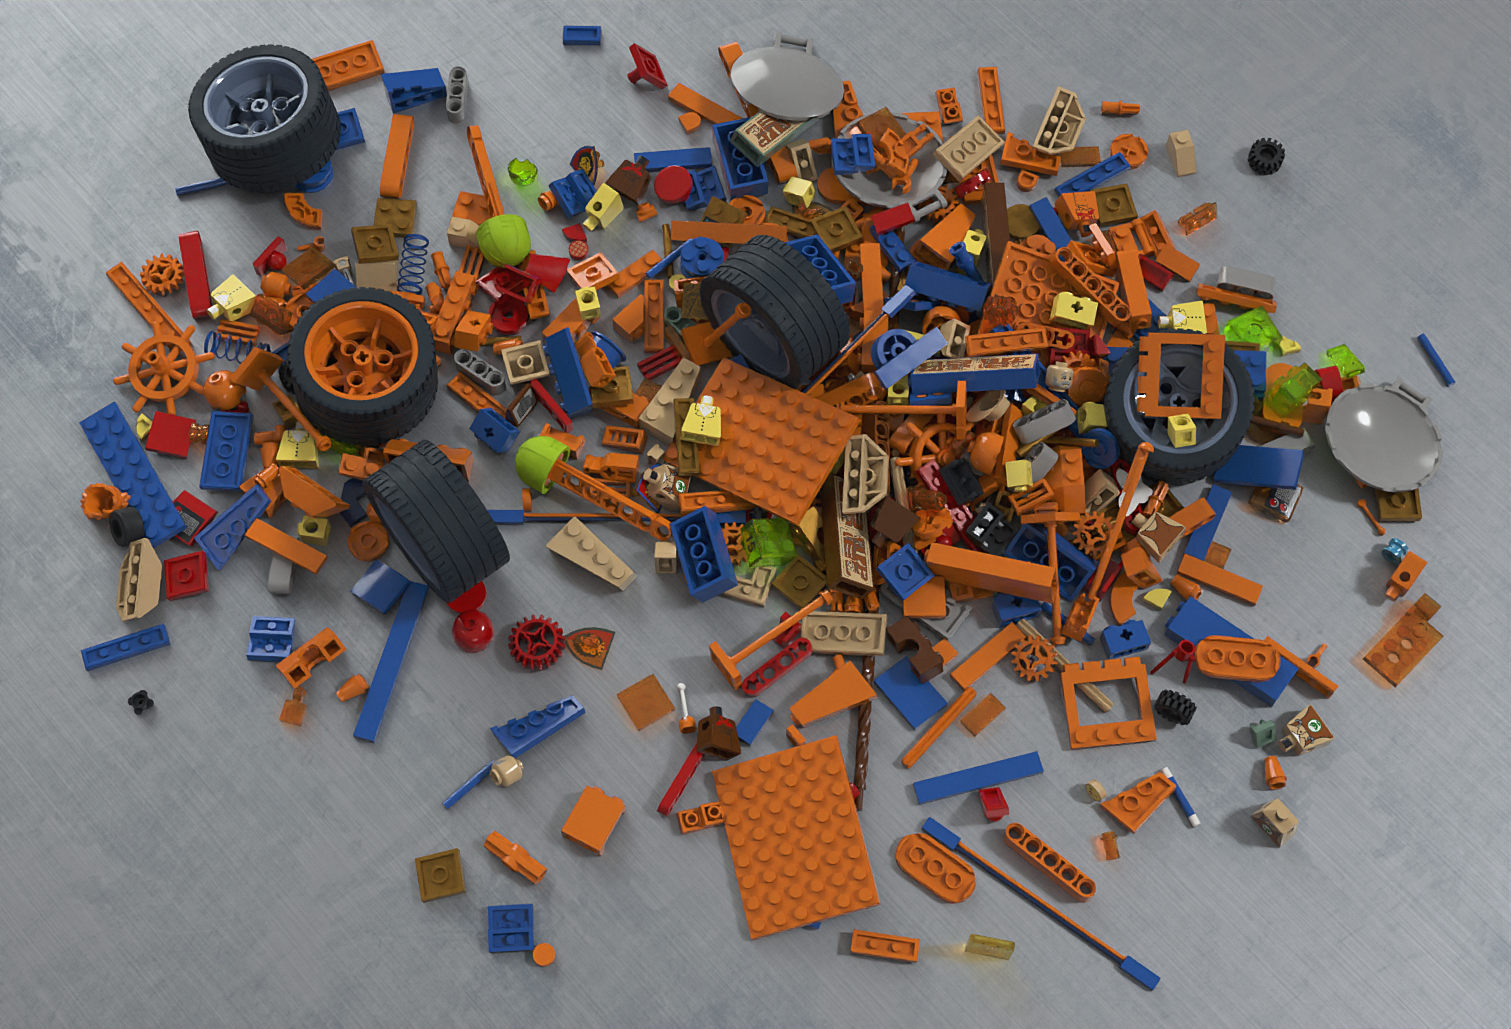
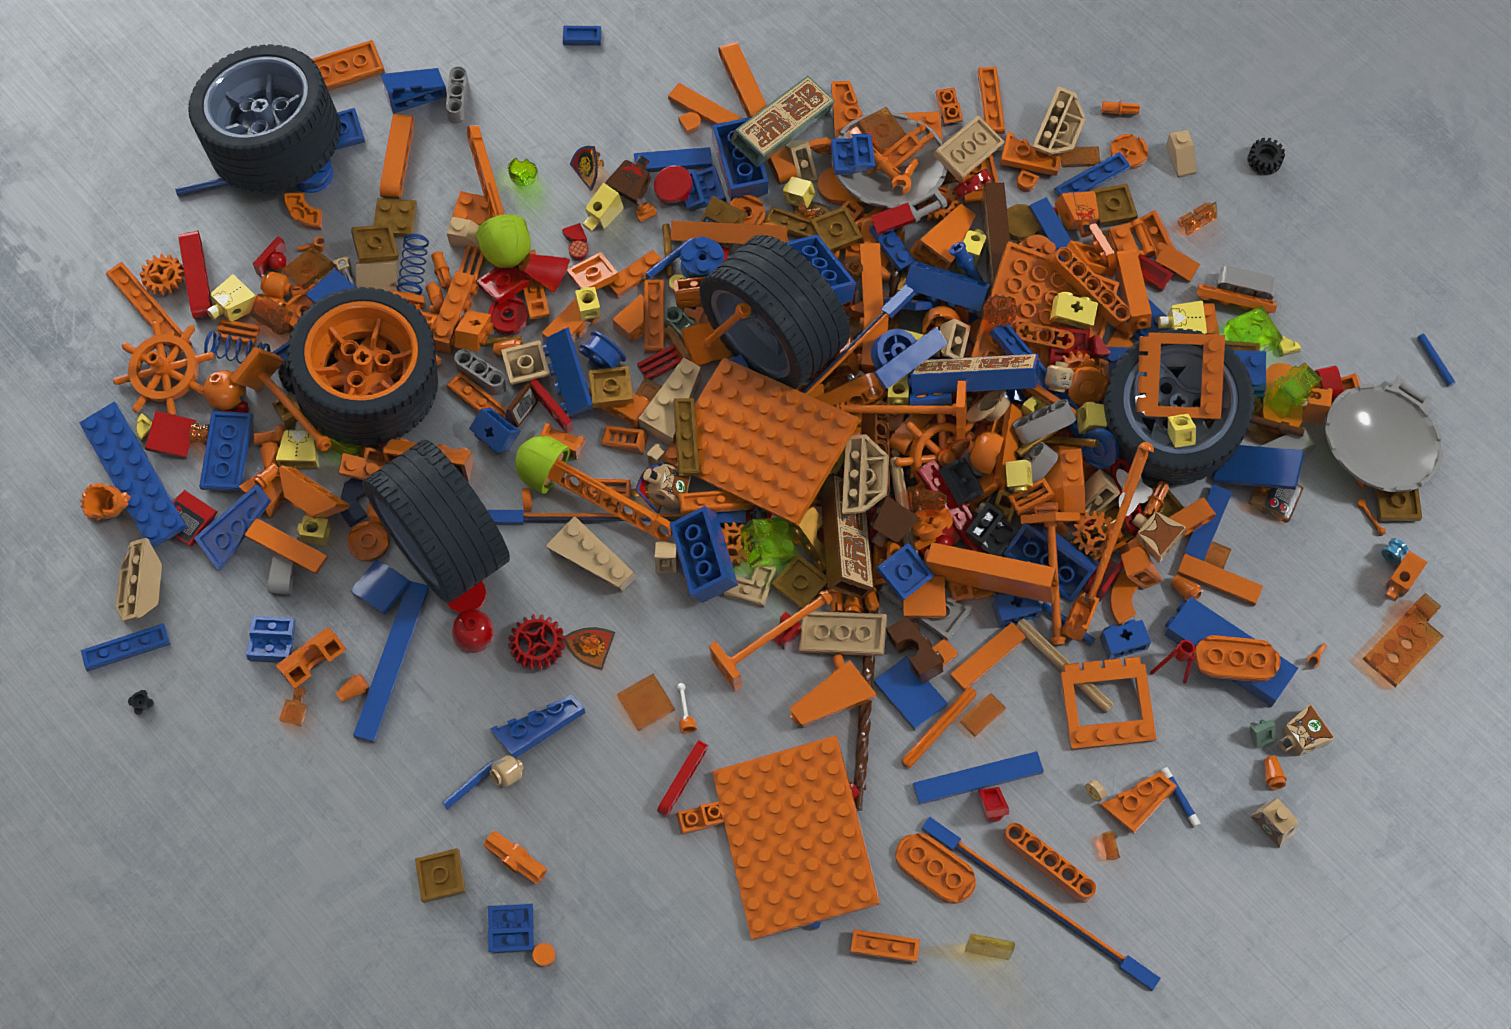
(126, 526): black tyre -> none
(186, 575): red tile -> none
(533, 288): red piece -> none
(547, 201): orange cone -> none
(573, 192): blue slope -> none
(593, 819): orange panel -> none
(594, 361): orange piece -> none
(613, 466): orange piece -> none
(647, 67): red tile -> none
(691, 302): pearl gold piece -> none
(703, 423): light yellow torso -> none
(718, 736): reddish brown torso -> none
(753, 722): blue tile -> none
(780, 670): red beam -> none
(787, 80): light grey dish -> none
(795, 736): orange tile -> none
(895, 151): orange tile -> none
(1006, 342): orange tile -> none
(1032, 666): orange gear -> none
(1157, 597): light yellow tile -> none
(1175, 707): black tyre -> none
(1305, 671): orange tile -> none
(1345, 361): clear neon green plate -> none

